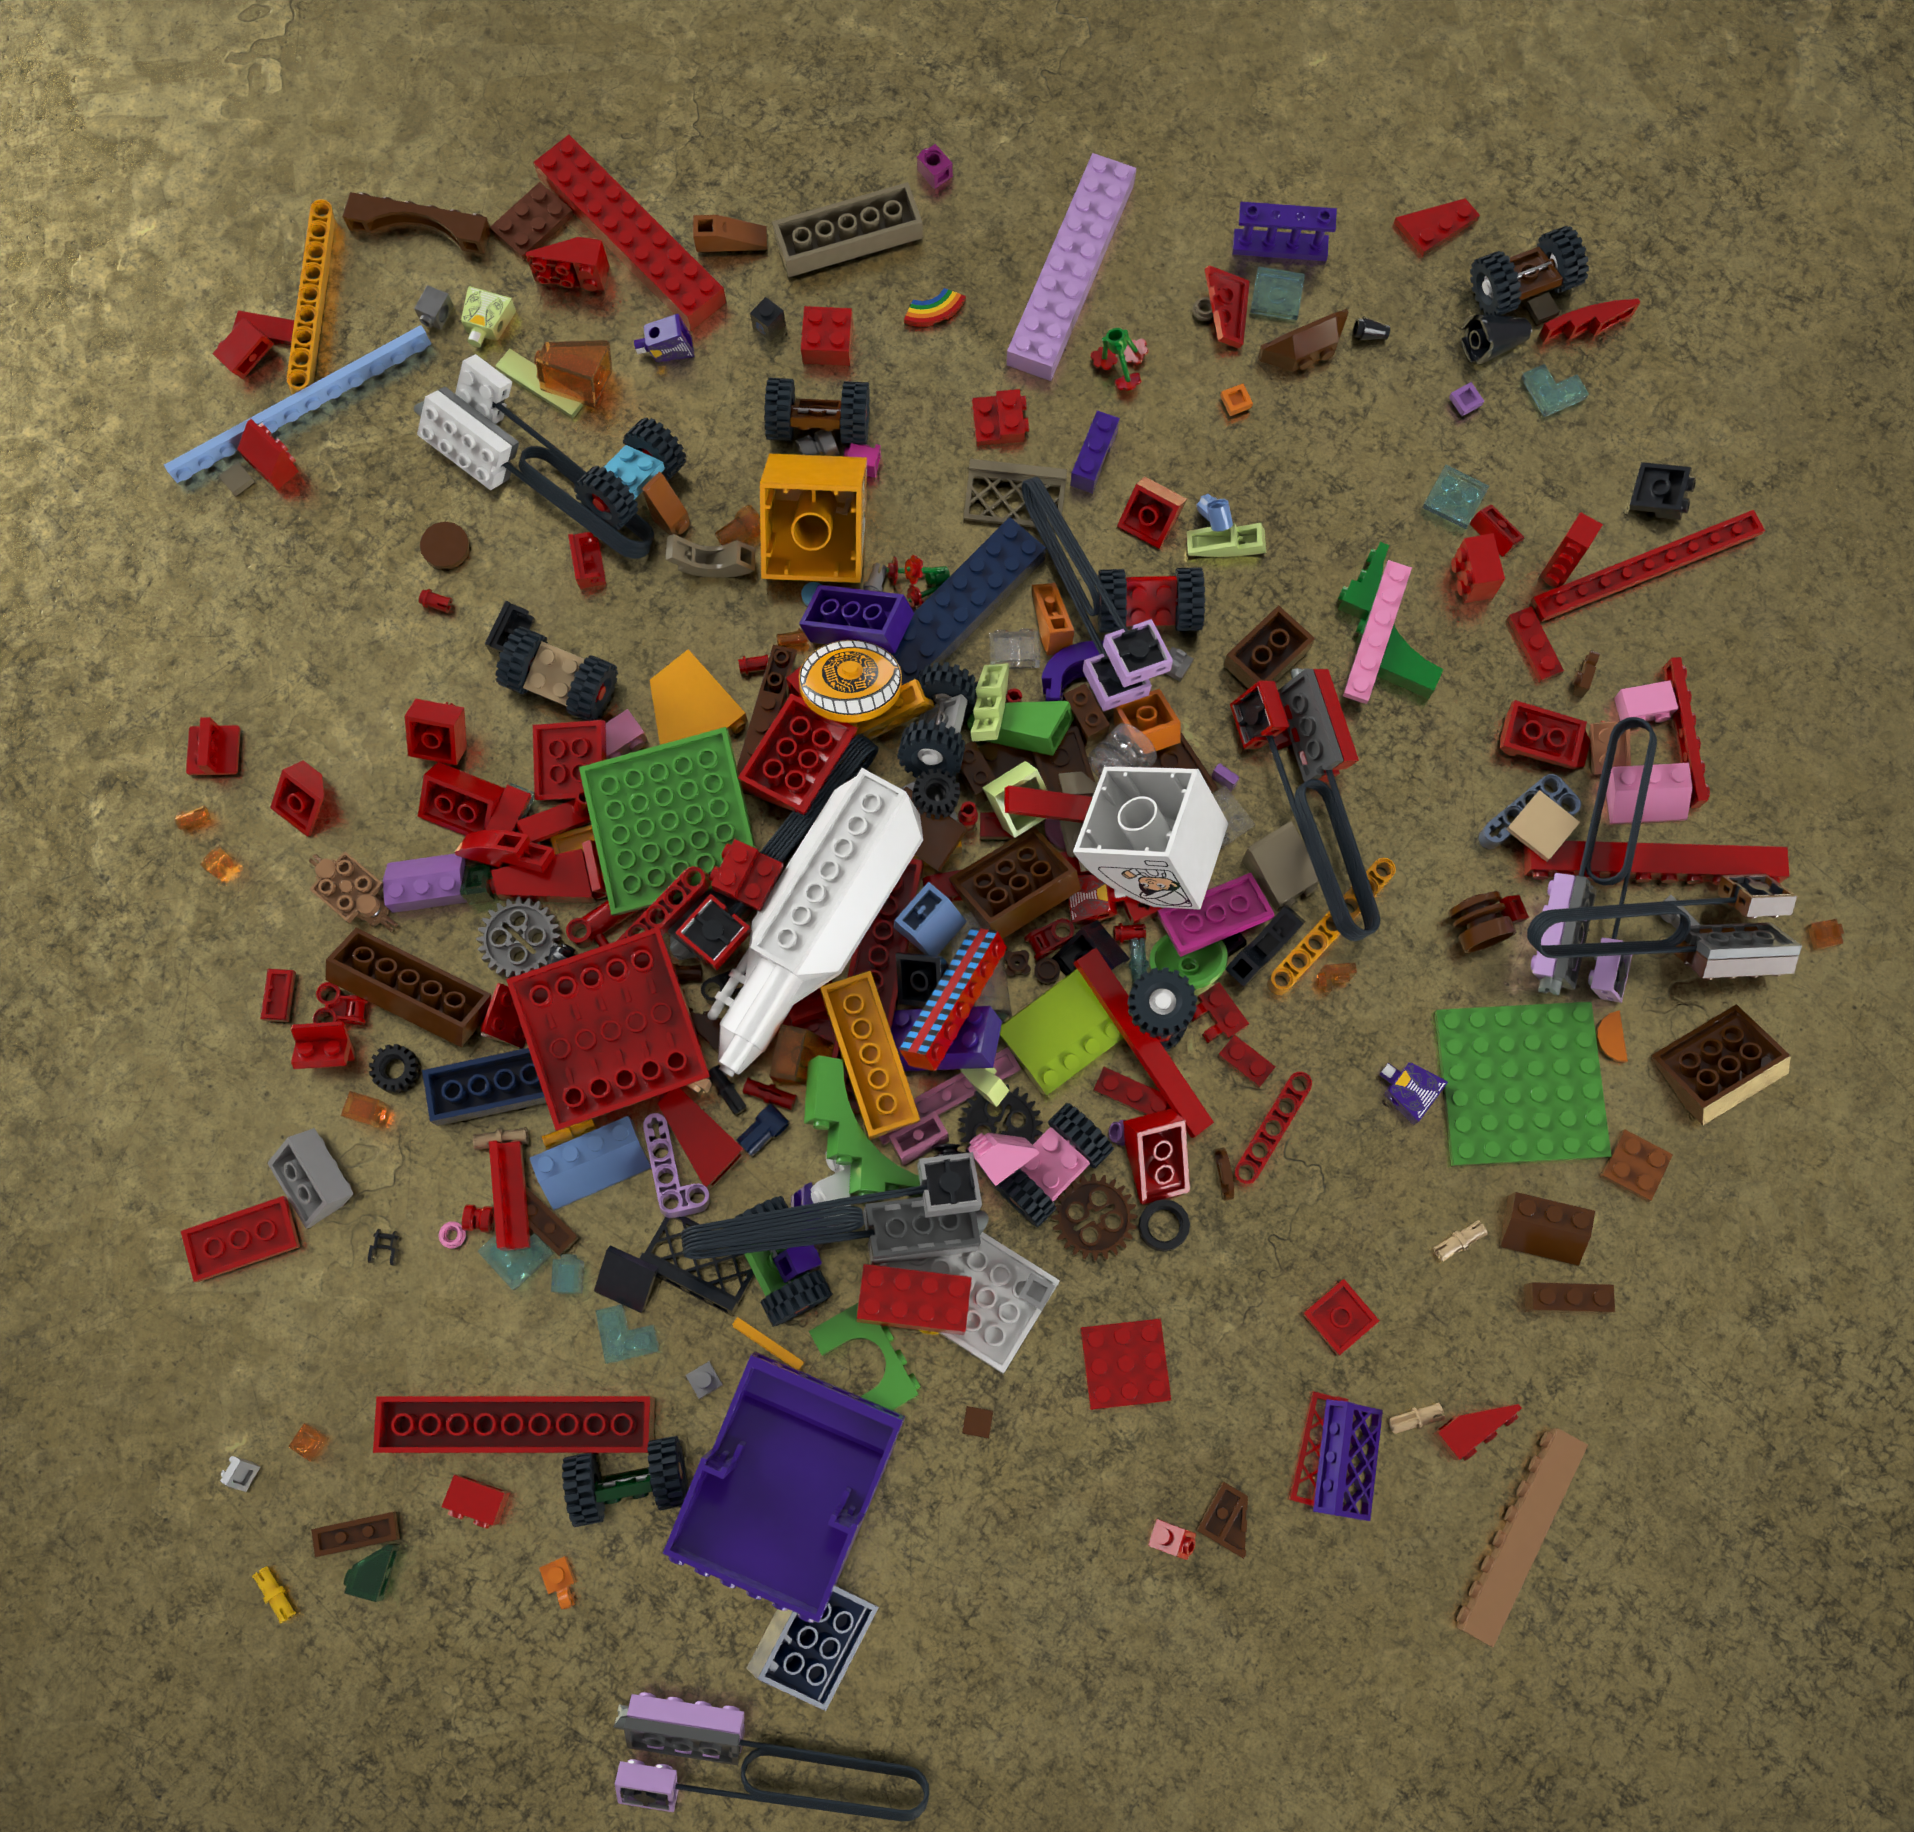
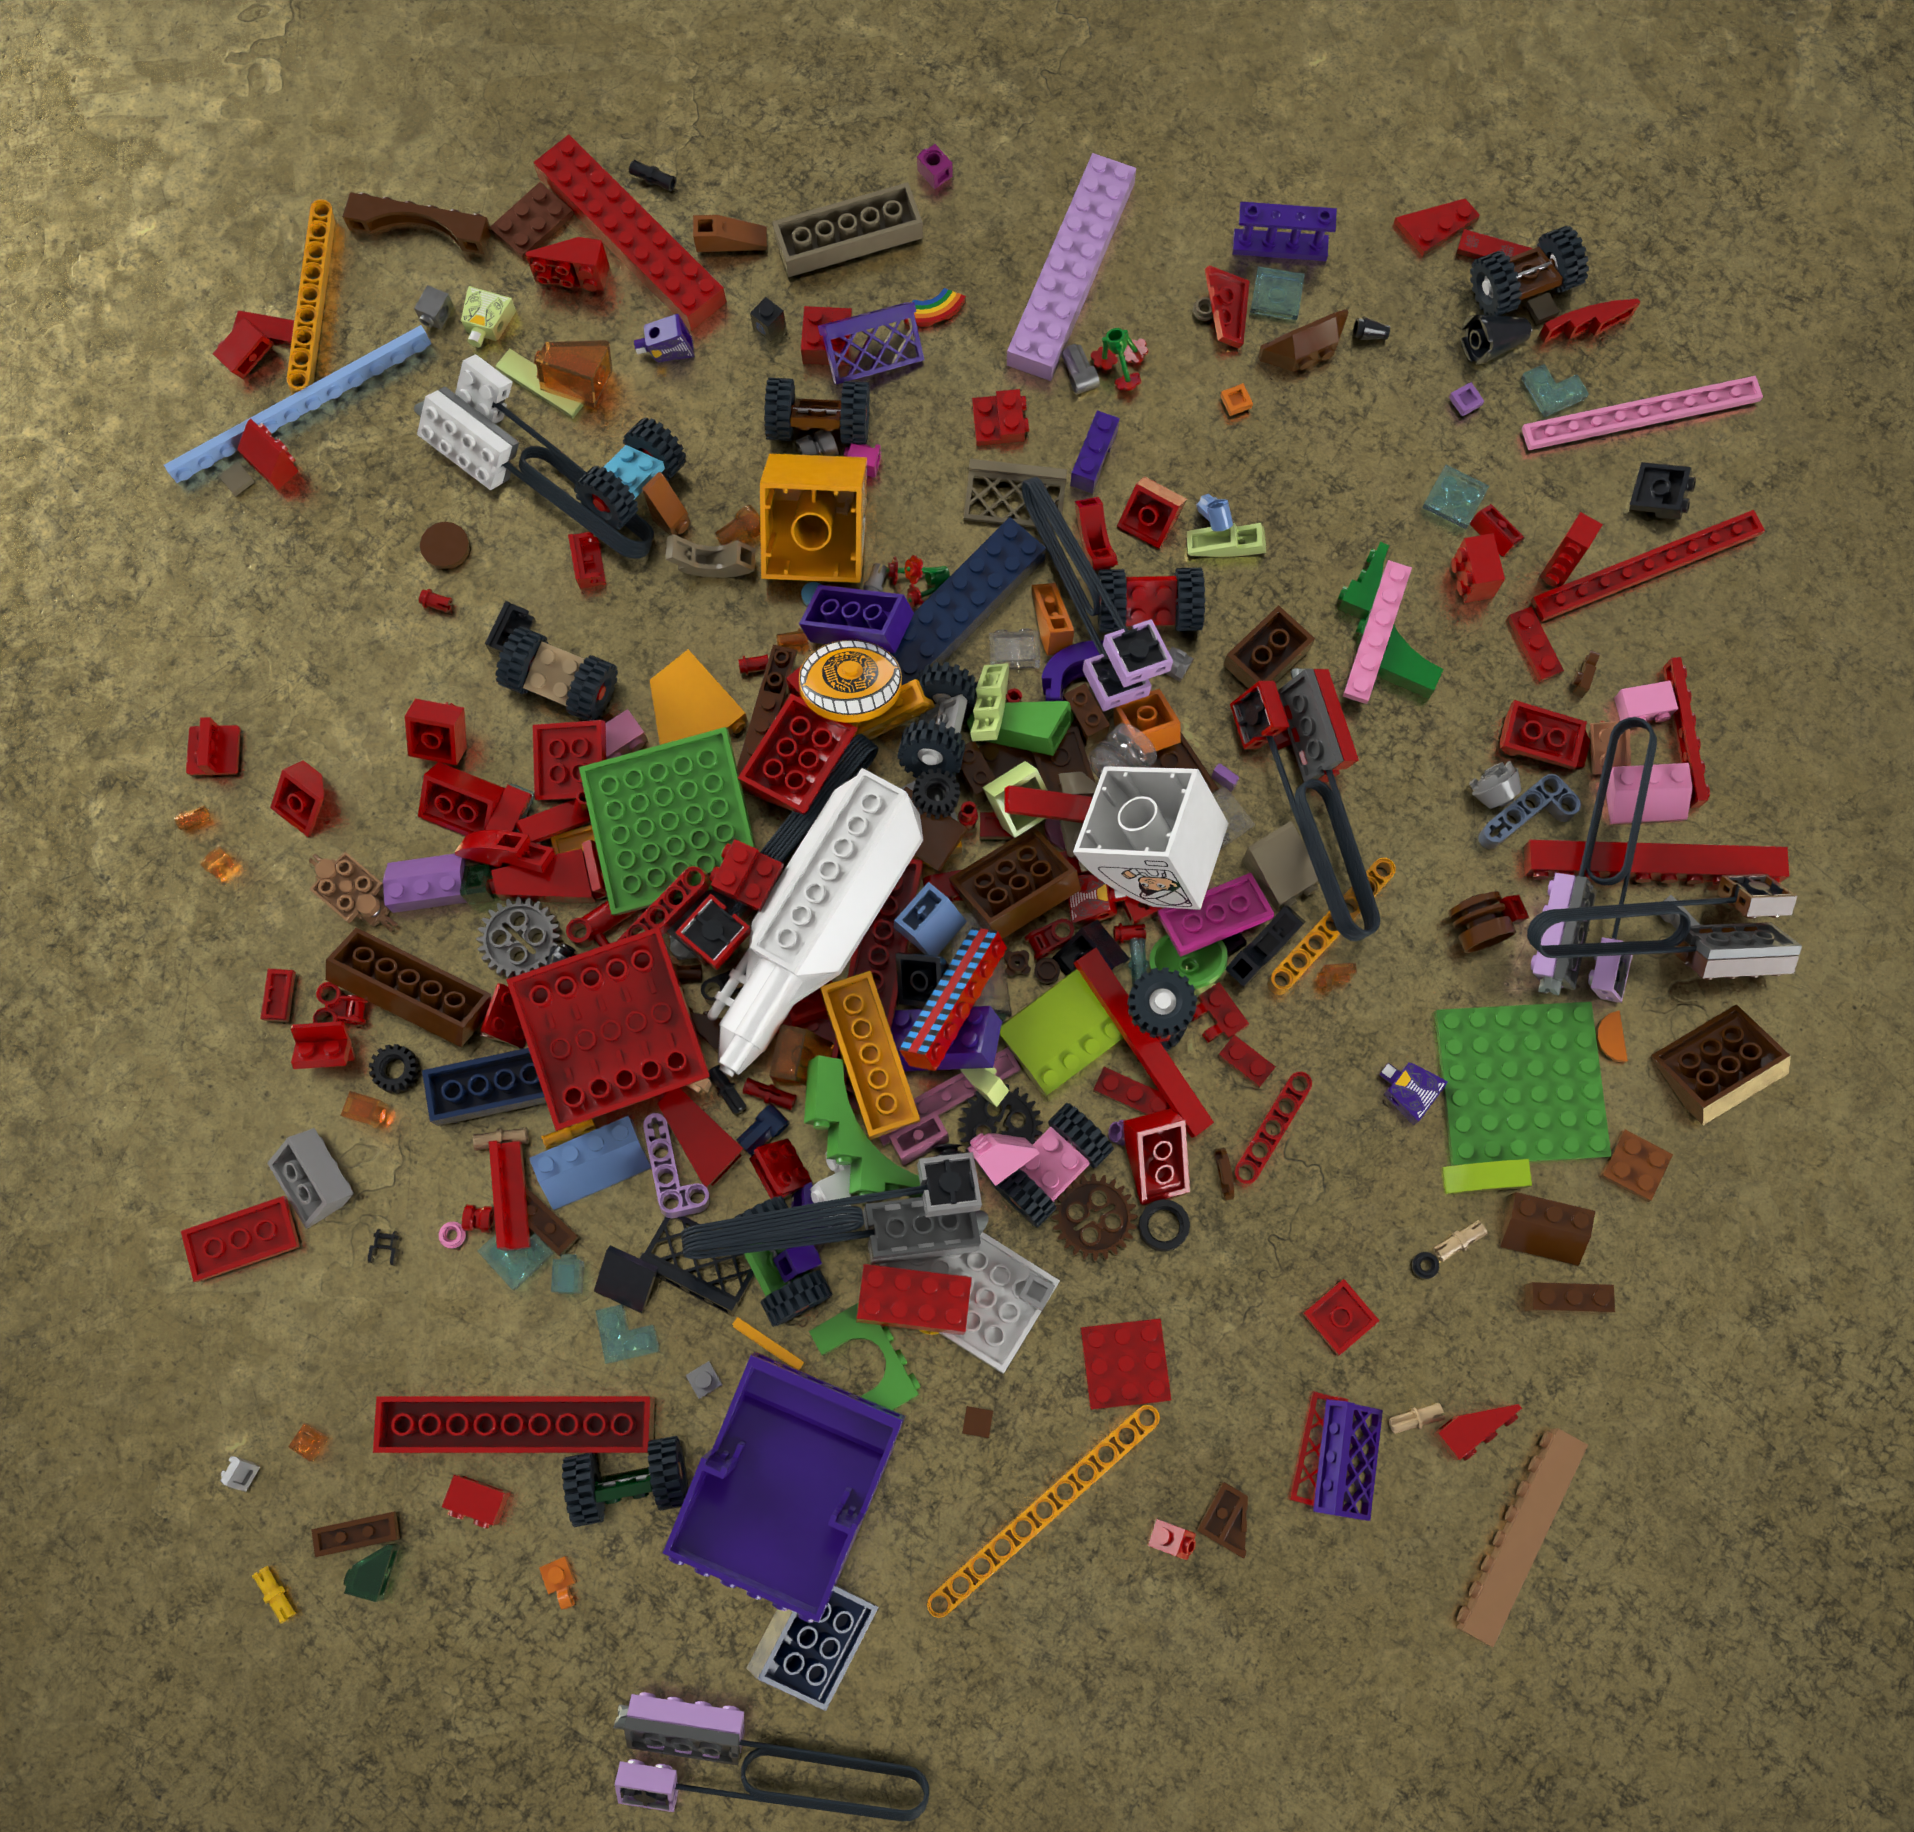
(652, 175): none -> black pin
(779, 1168): none -> red bracket
(862, 323): none -> dark purple fence
(1037, 1523): none -> light orange beam
(1082, 375): none -> flat silver piece
(1094, 534): none -> red arch
(1433, 1265): none -> black plate
(1479, 245): none -> red tile
(1487, 1176): none -> lime slope
(1497, 785): none -> light grey cone
(1543, 825): tan tile -> none
(1642, 412): none -> bright pink plate
(1826, 934): clear orange tile -> none

